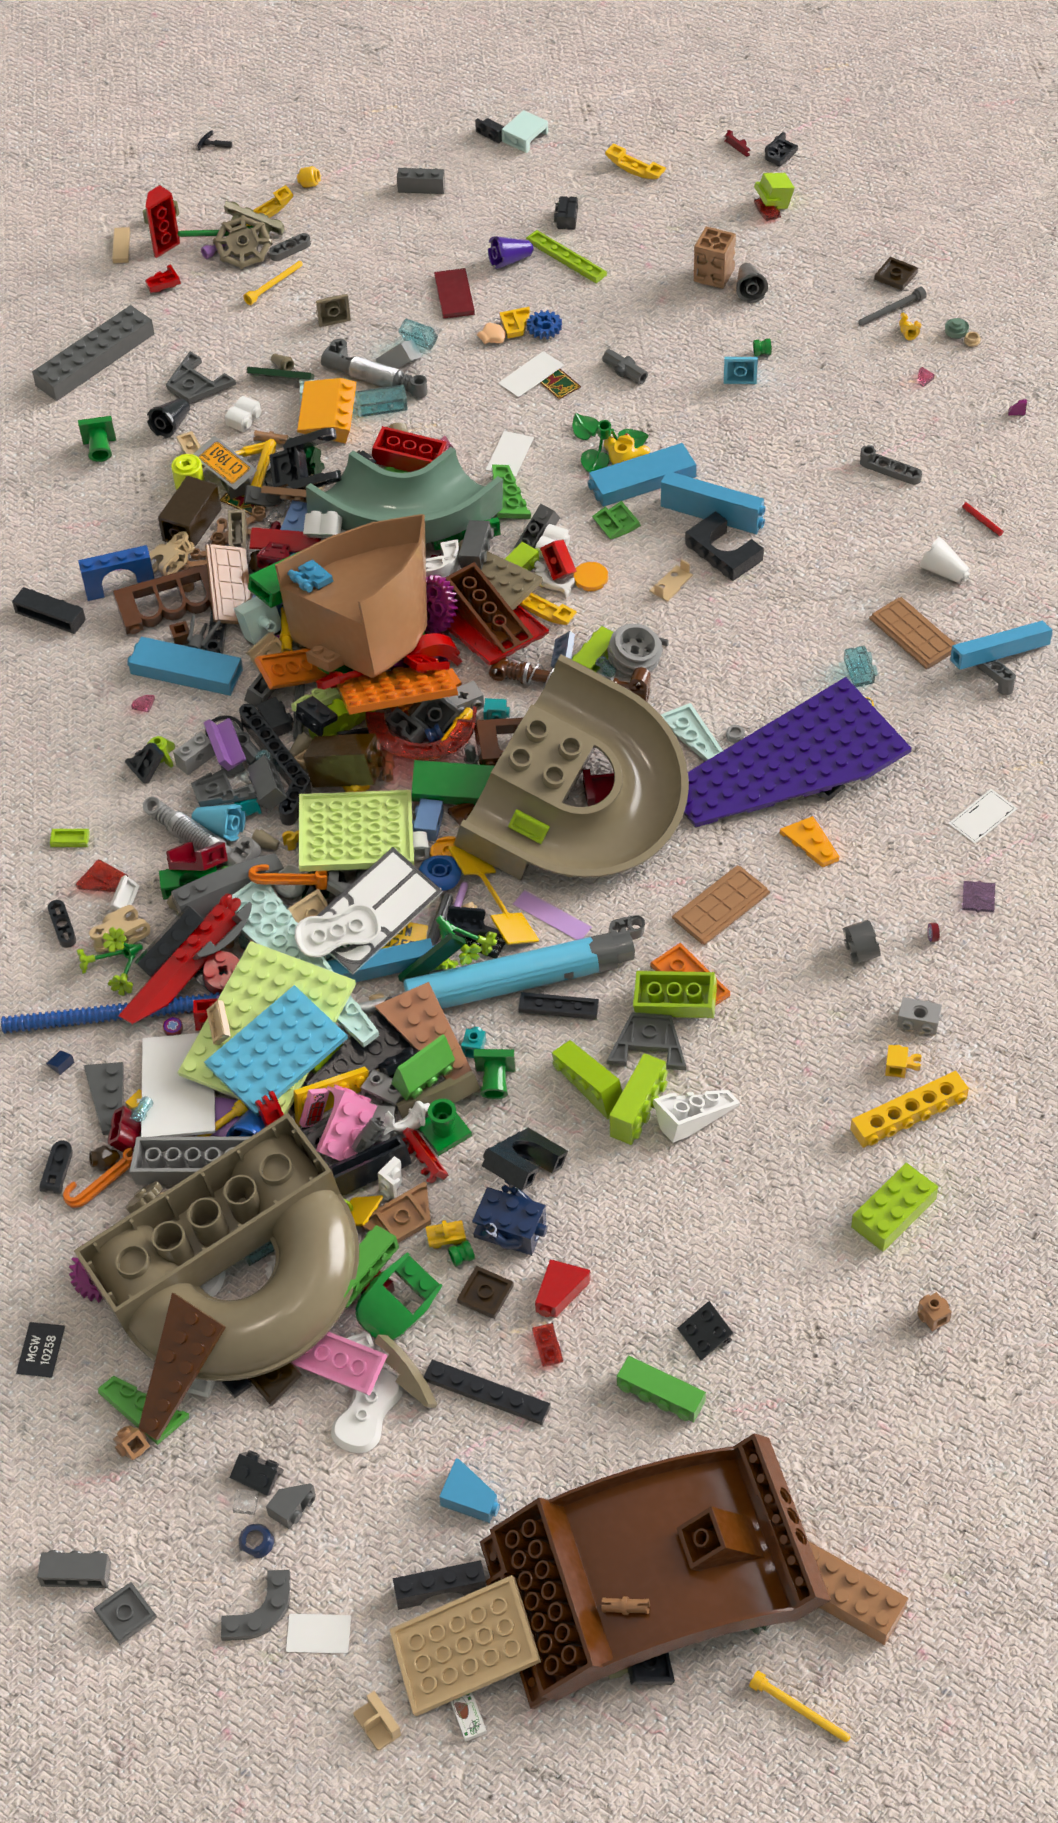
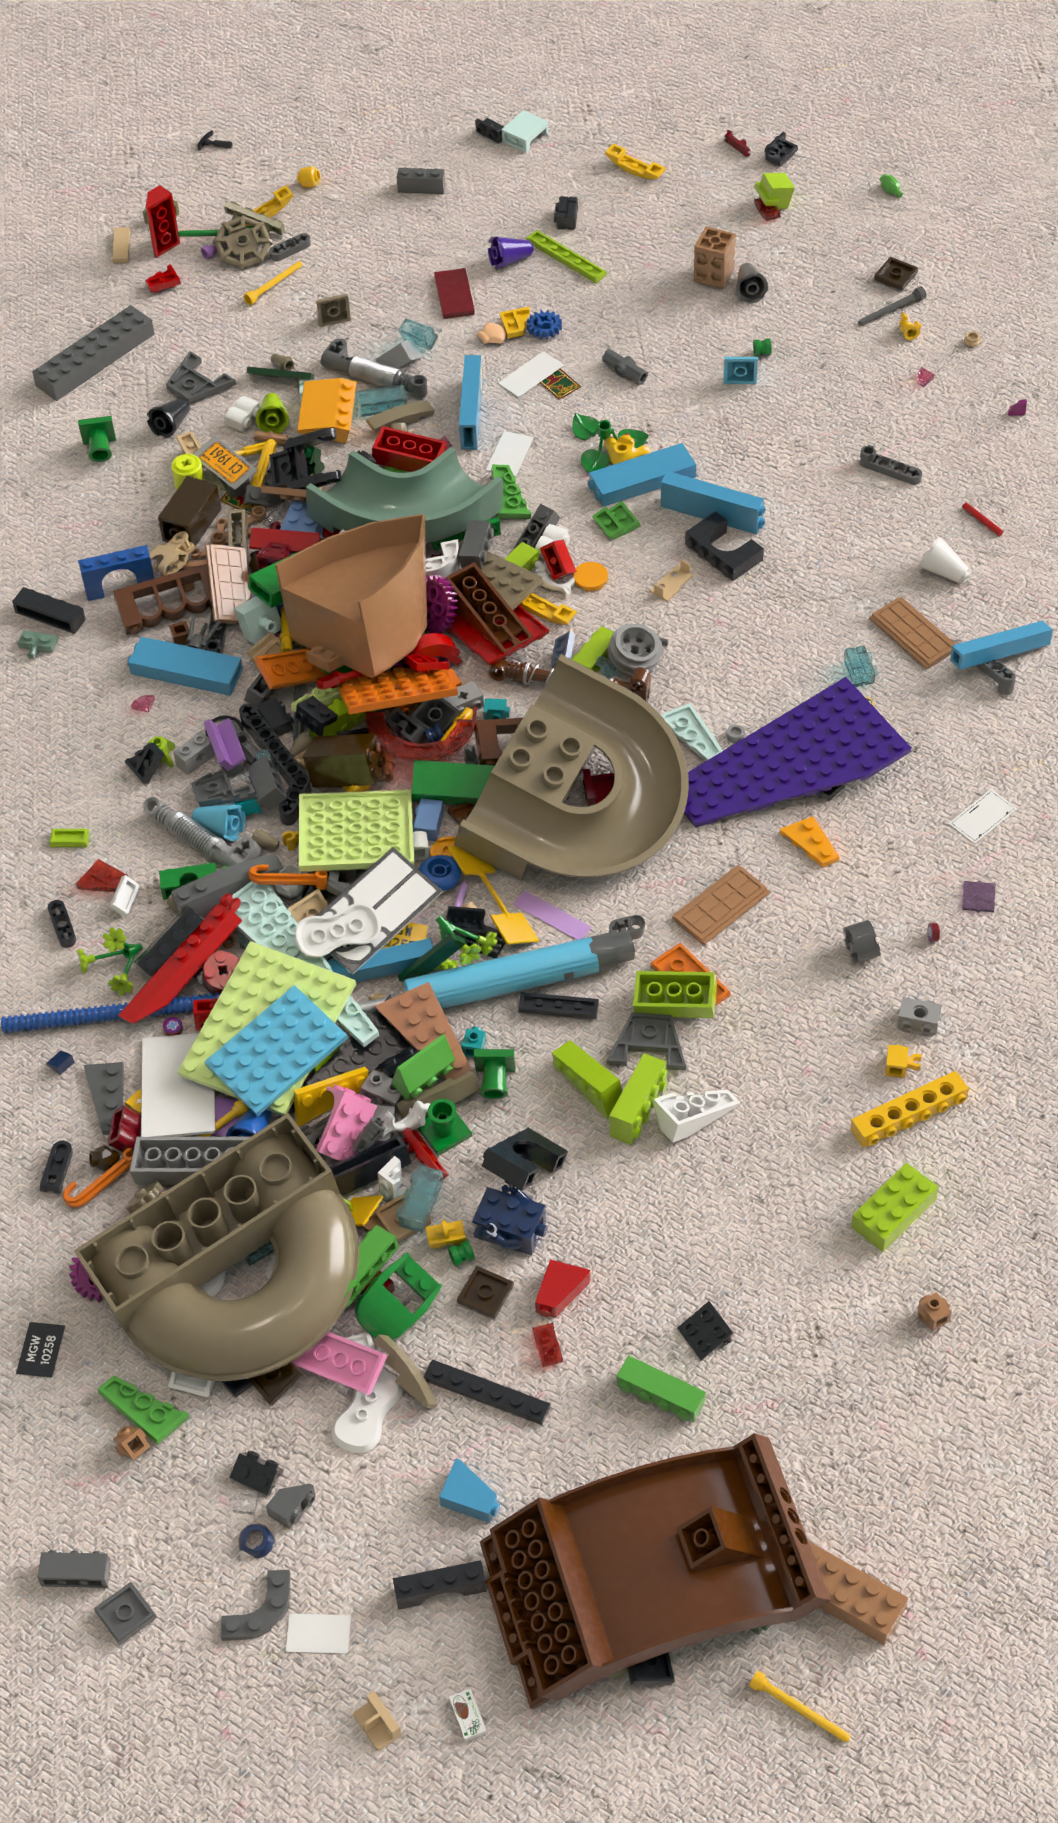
(37, 642): none -> sand green plate
(119, 920): tan piece -> none
(139, 1113): clear light blue pin -> none
(182, 1351): reddish brown wing -> none
(186, 858): dark red panel -> none
(218, 1022): tan plate -> none
(240, 919): dark grey slope -> none
(270, 1110): red hinge -> none
(272, 414): none -> lime cone
(310, 575): dark azure plate -> none
(314, 1107): tile -> none
(322, 525): white brick -> none
(401, 414): none -> dark tan slope
(420, 1198): none -> clear light blue brick
(434, 932): dark grey axle -> none
(464, 1645): tan plate -> none
(470, 402): none -> dark azure brick
(528, 826): lime tile -> none
(625, 1605): medium nougat pin -> none
(890, 185): none -> bright green plant
(956, 328): sand green plate -> none

